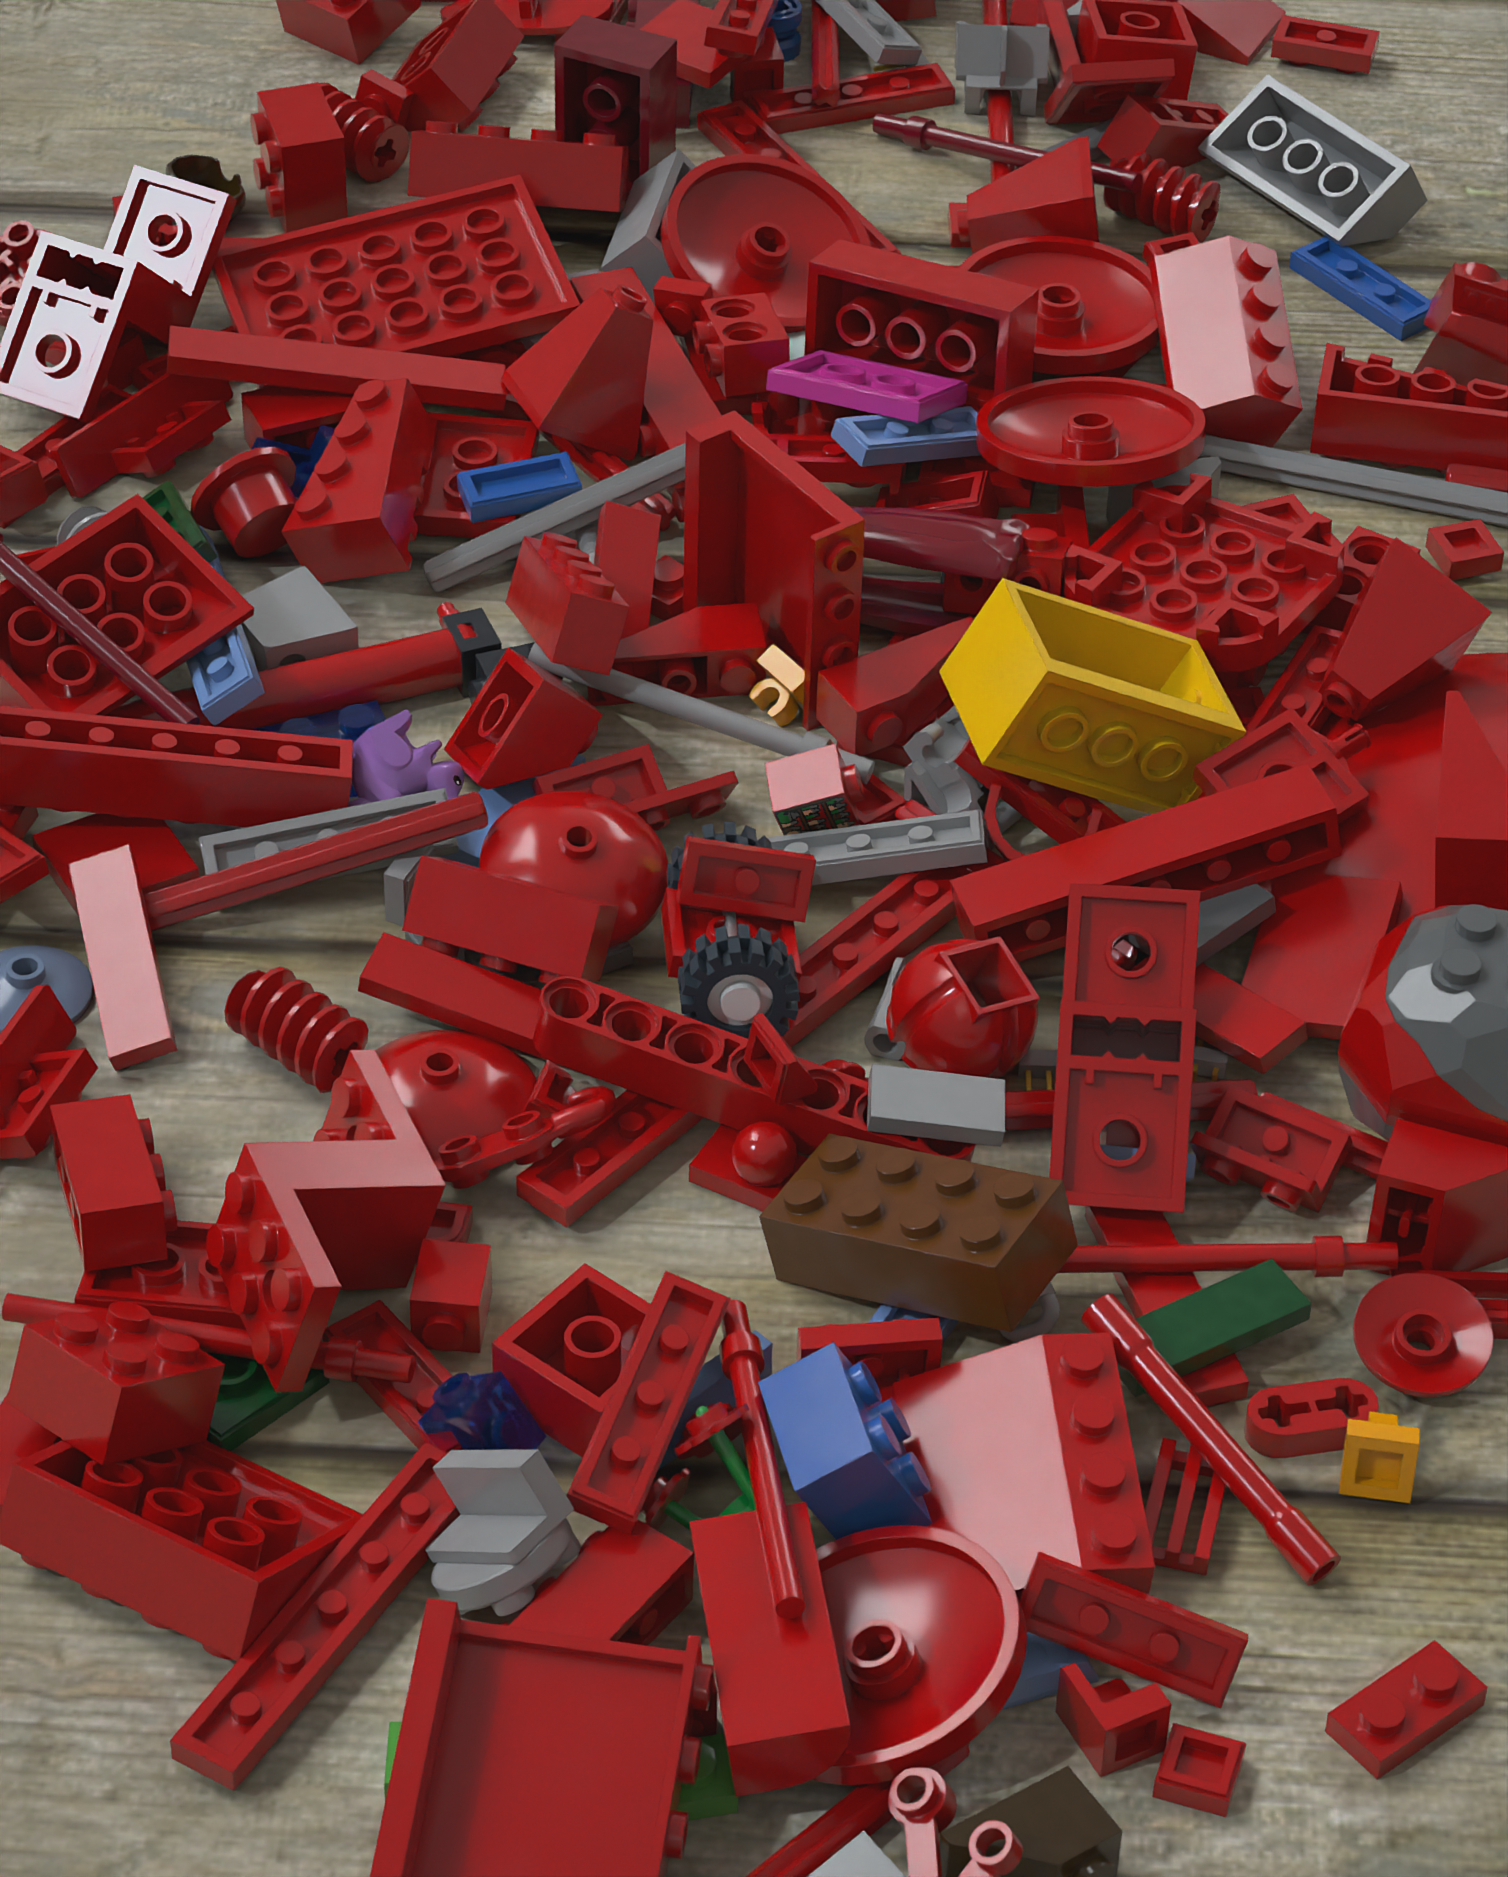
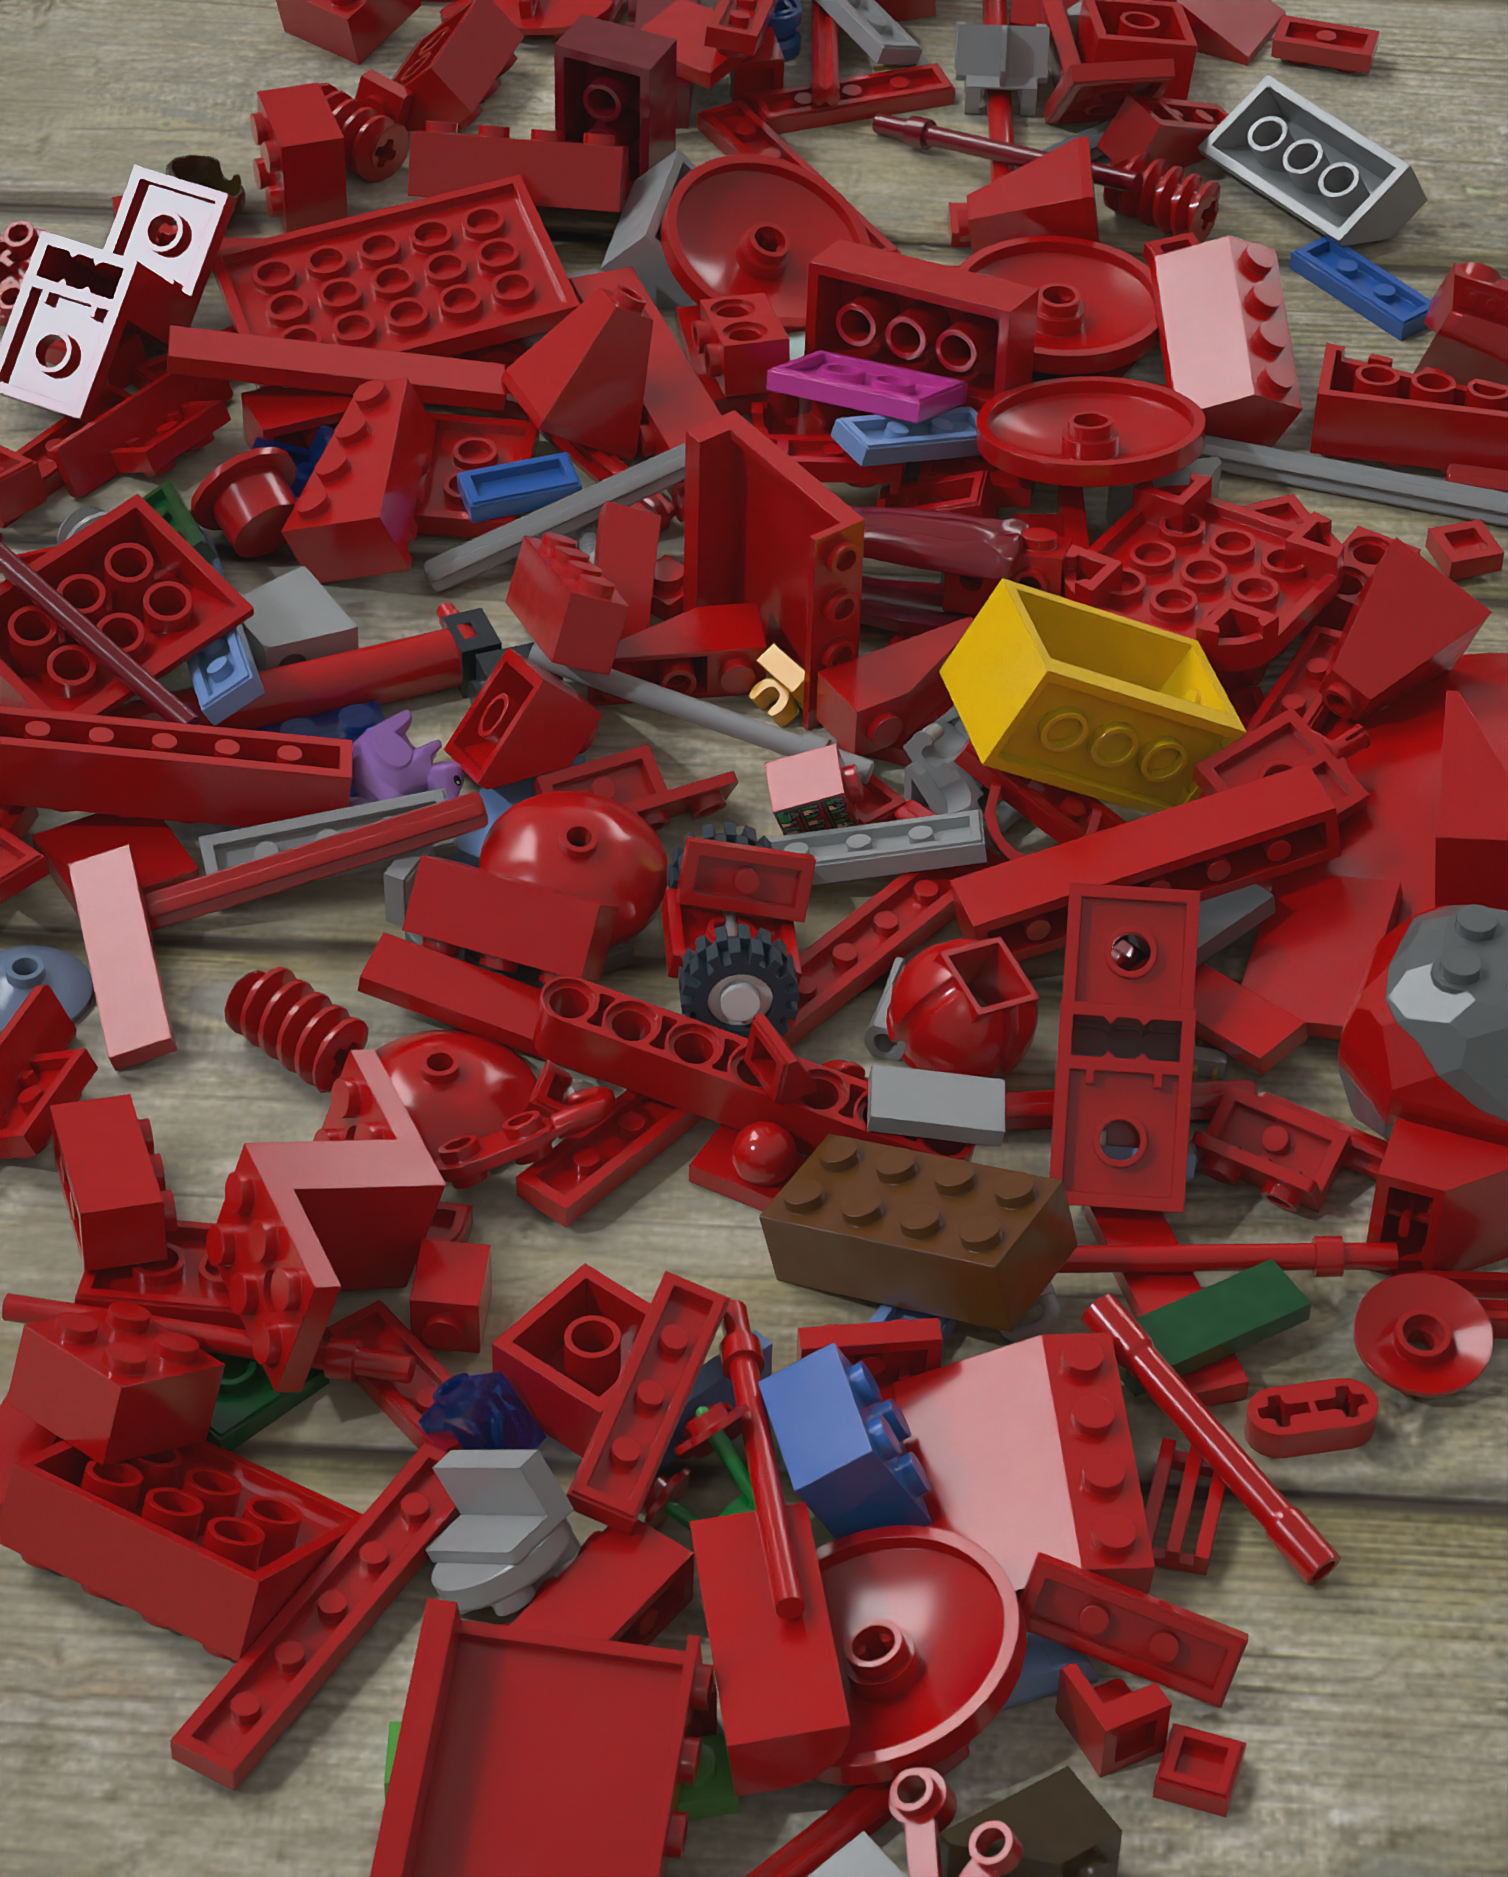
(680, 302): red plate -> none
(1038, 1065): light grey piece -> none
(1379, 1458): light orange tile -> none
(1405, 1709): red plate -> none

